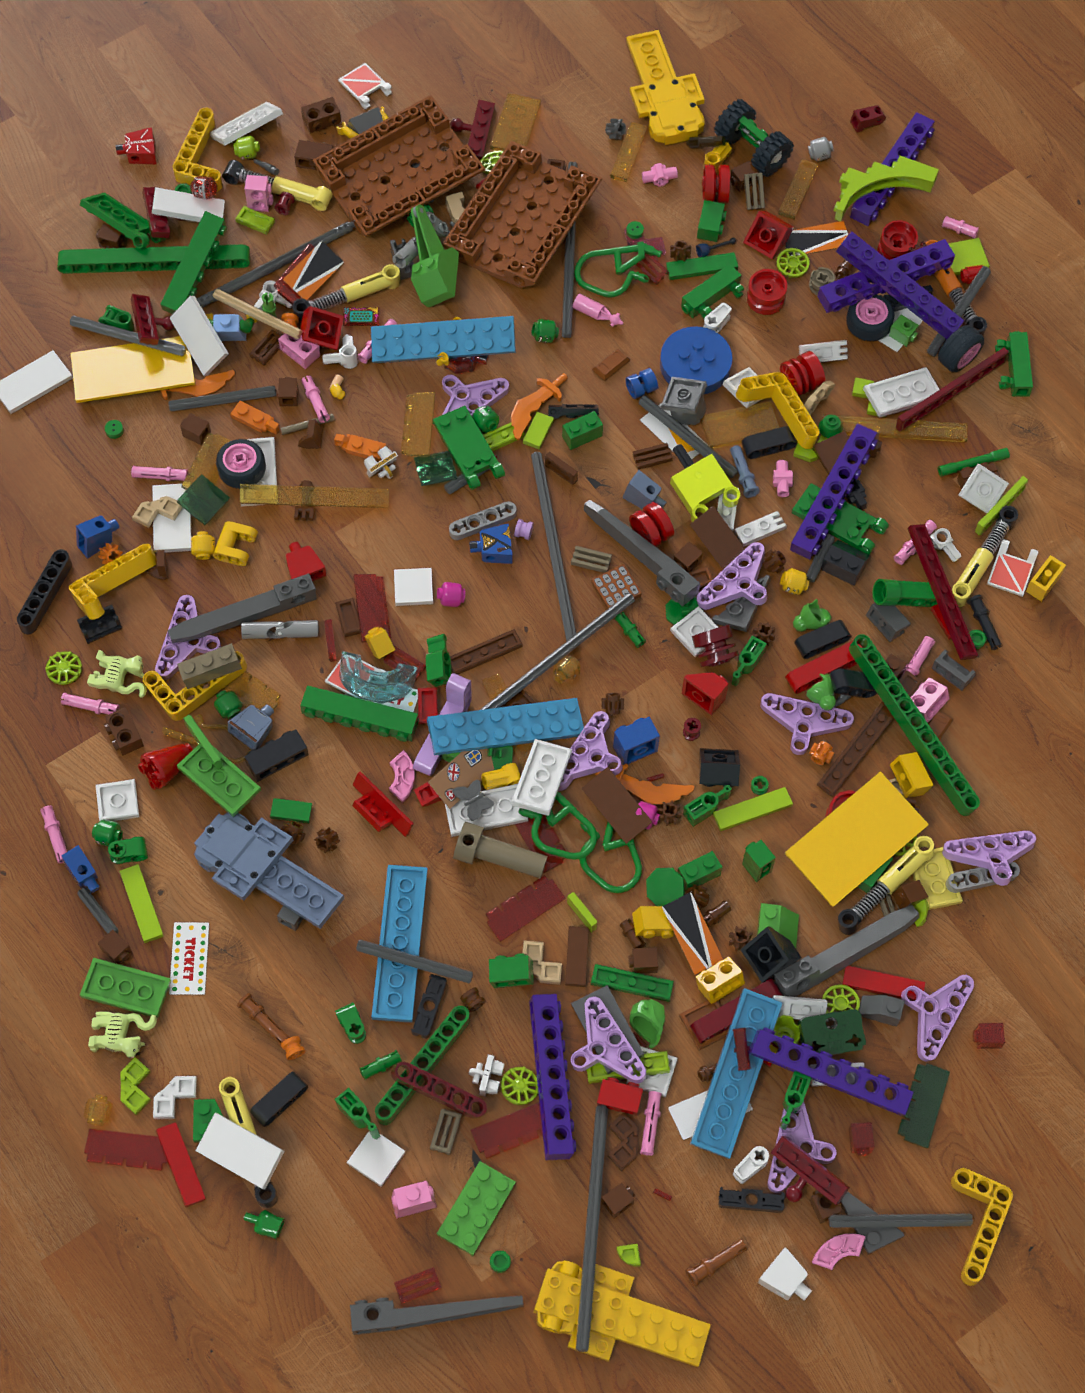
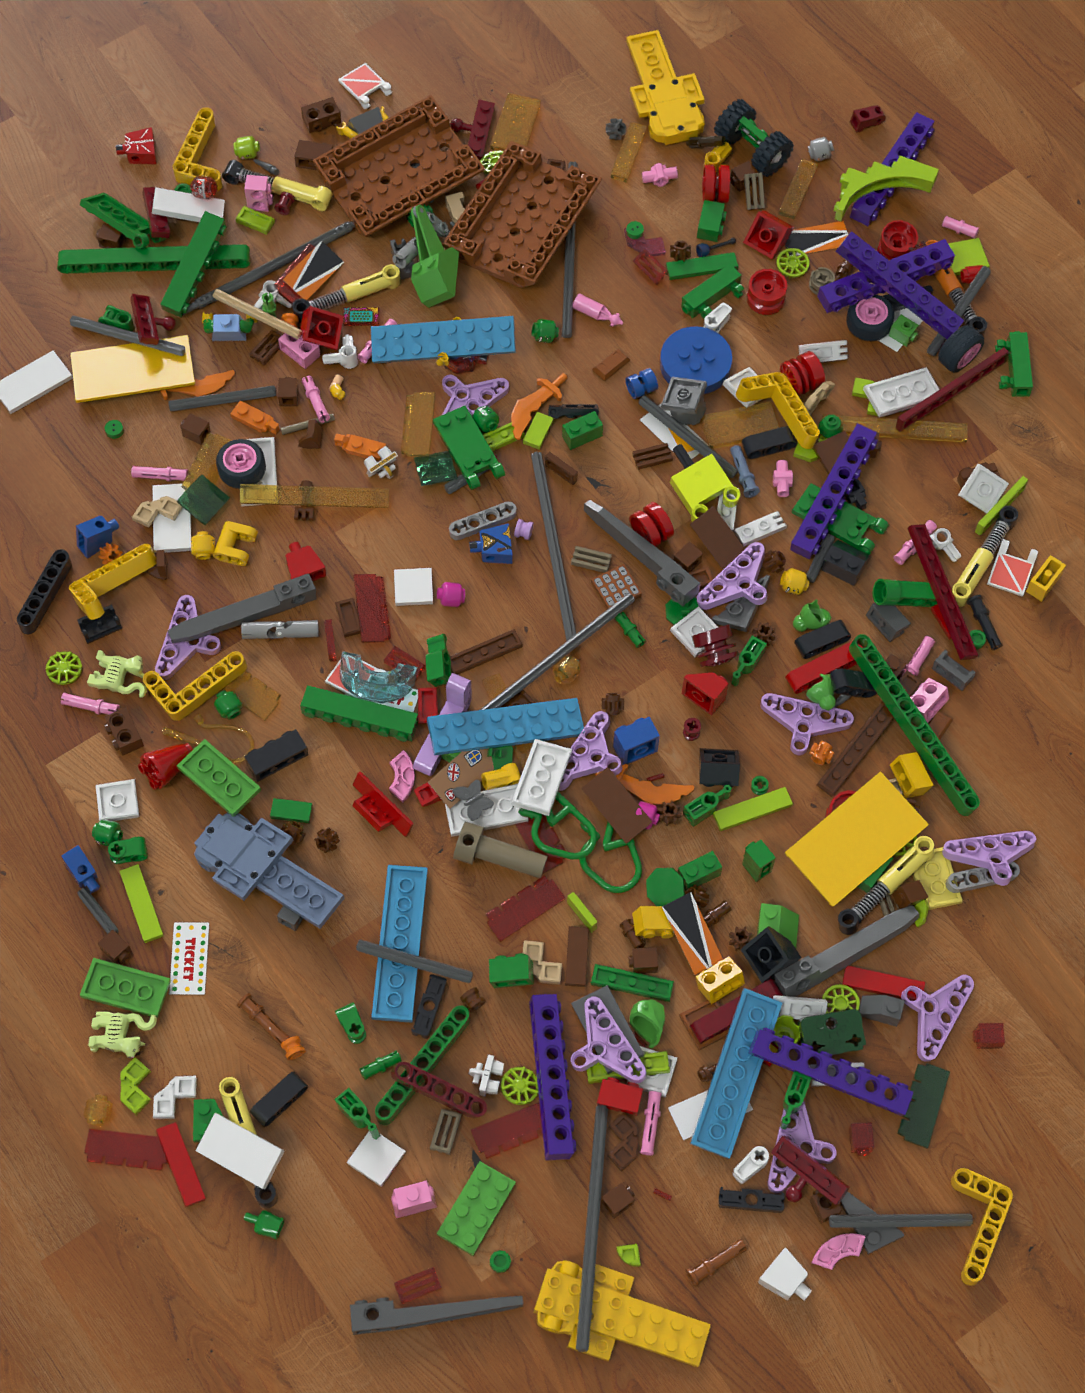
(52, 826): bright pink pin -> none
(199, 335): white tile -> none
(203, 742): bright green tile -> none
(209, 666): dark tan brick -> none
(246, 123): white tile -> none
(252, 725): sand blue torso -> none
(379, 642): yellow brick -> none
(641, 248): green piece -> none
(643, 491): sand blue torso -> none
(741, 1049): clear red pin -> none
(954, 467): green piece -> none

